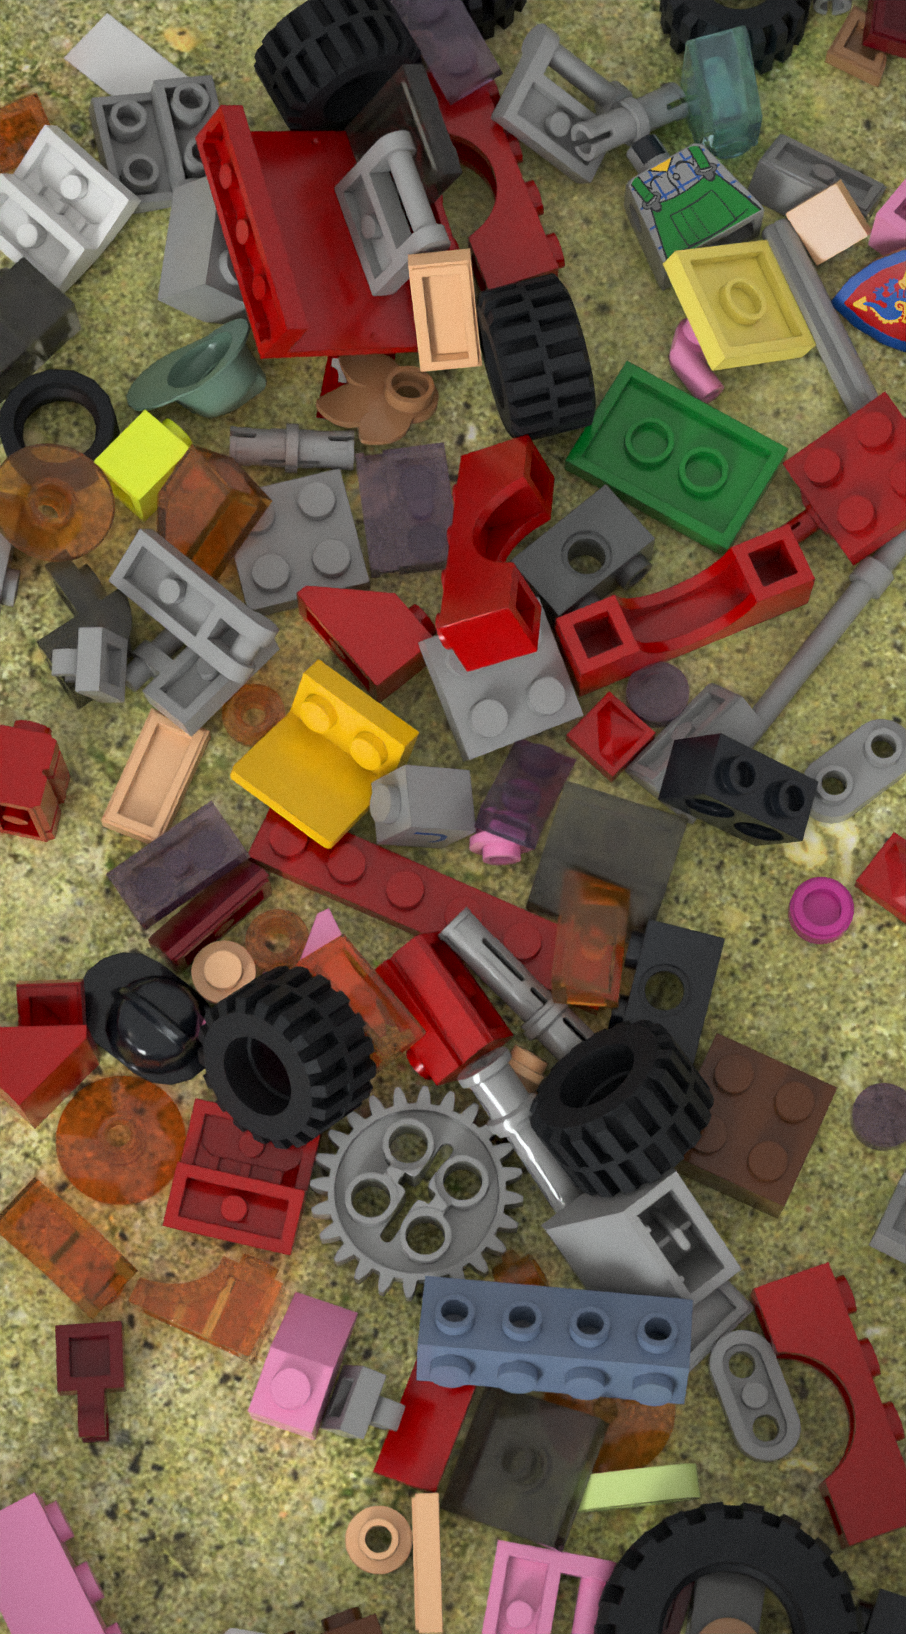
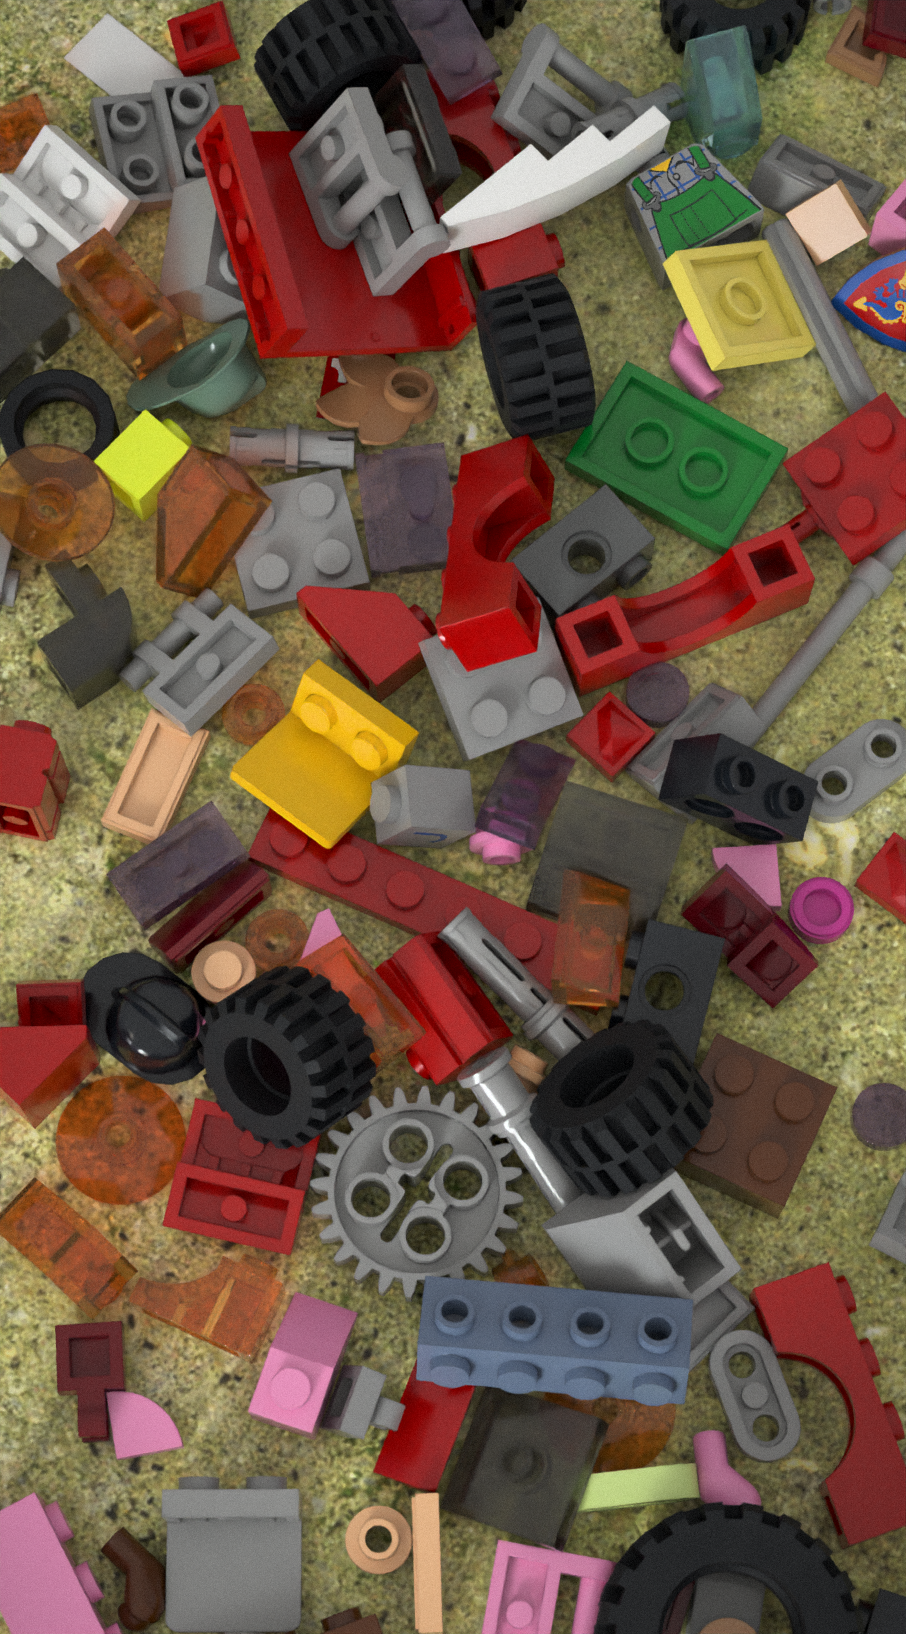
(96, 664): light grey tile -> none
(122, 304): none -> clear orange brick
(140, 1426): none -> bright pink tile
(143, 1583): none -> reddish brown arm
(192, 605): light grey plate -> none
(203, 39): none -> red tile
(233, 1556): none -> light grey bracket
(334, 153): none -> light grey plate
(444, 309): light nougat tile -> none
(539, 189): none -> white slope
(715, 1477): none -> bright pink arm
(756, 866): none -> bright pink tile
(757, 940): none -> dark red slope

